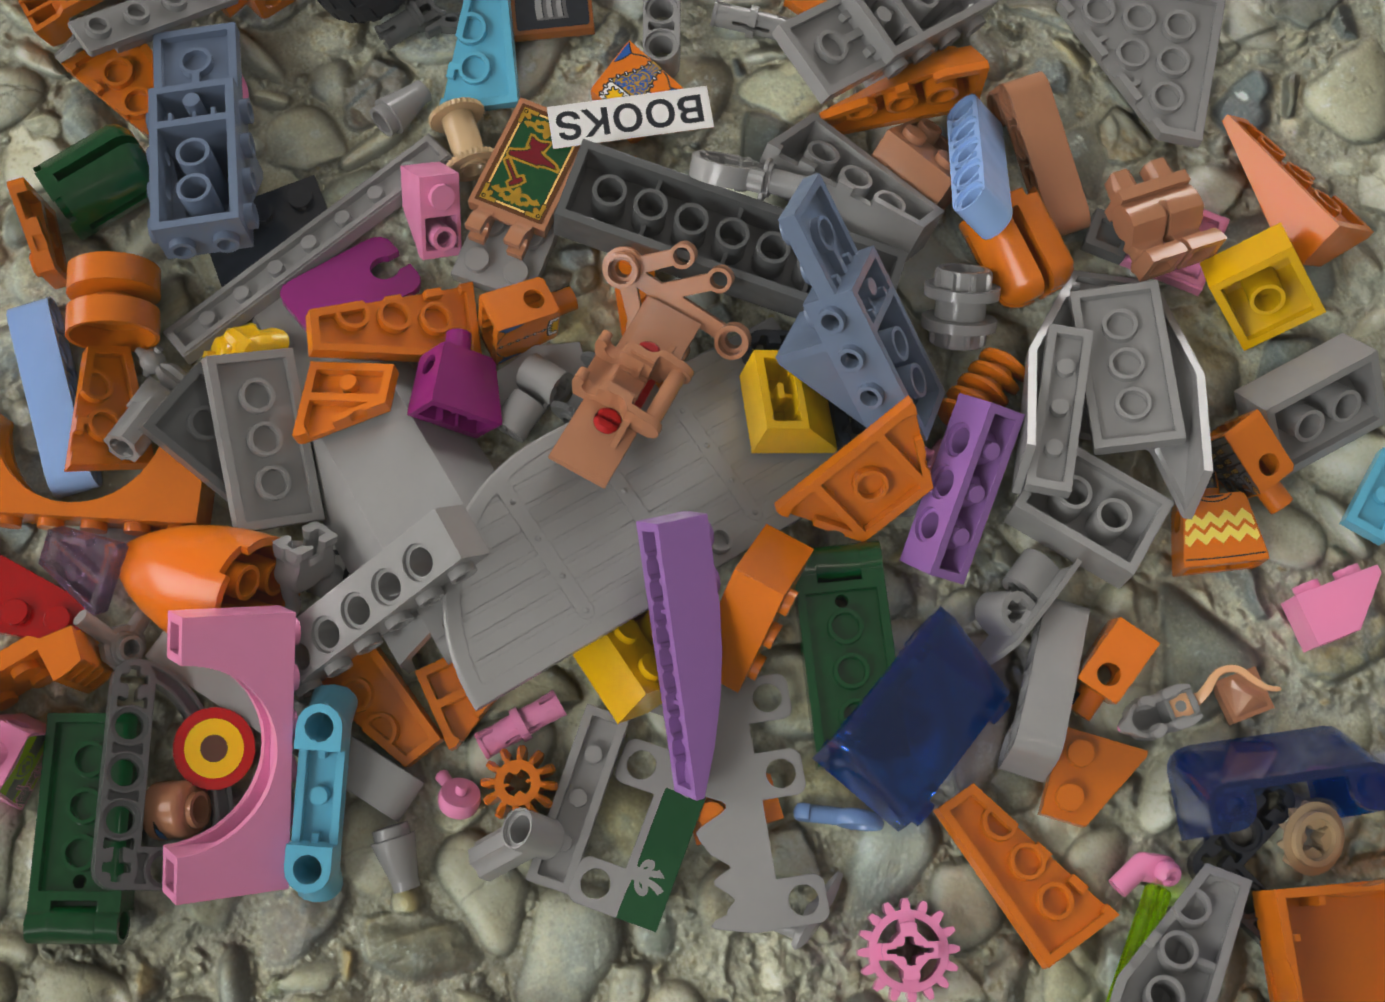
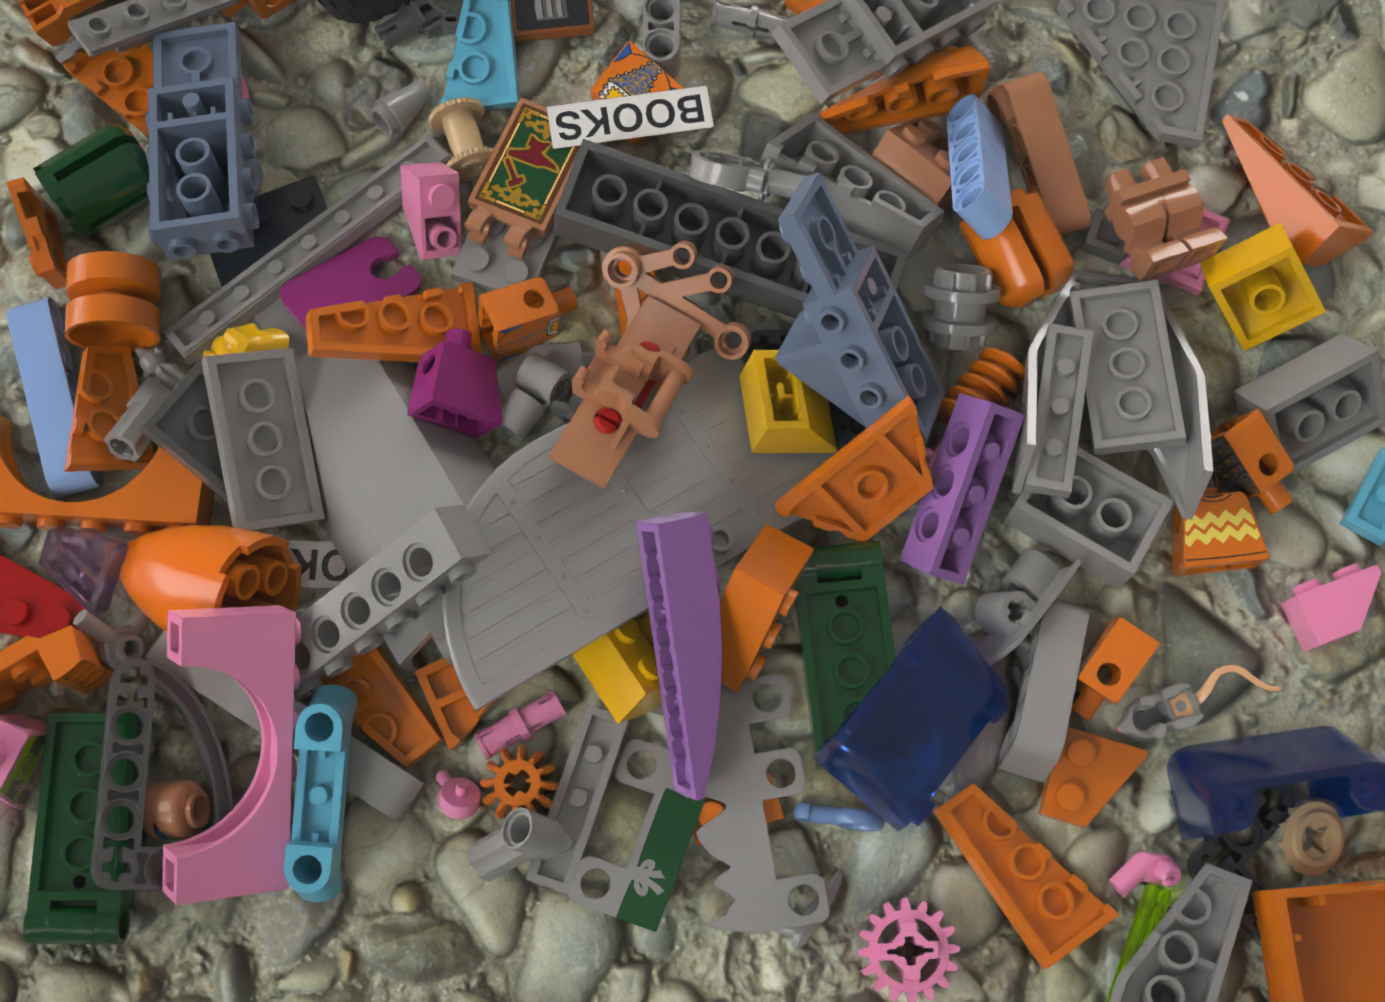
(214, 748): sticker -> none
(307, 566): light grey animal -> none
(342, 396): orange wing -> none
(397, 855): light grey cone -> none
(1241, 698): nougat tile -> none

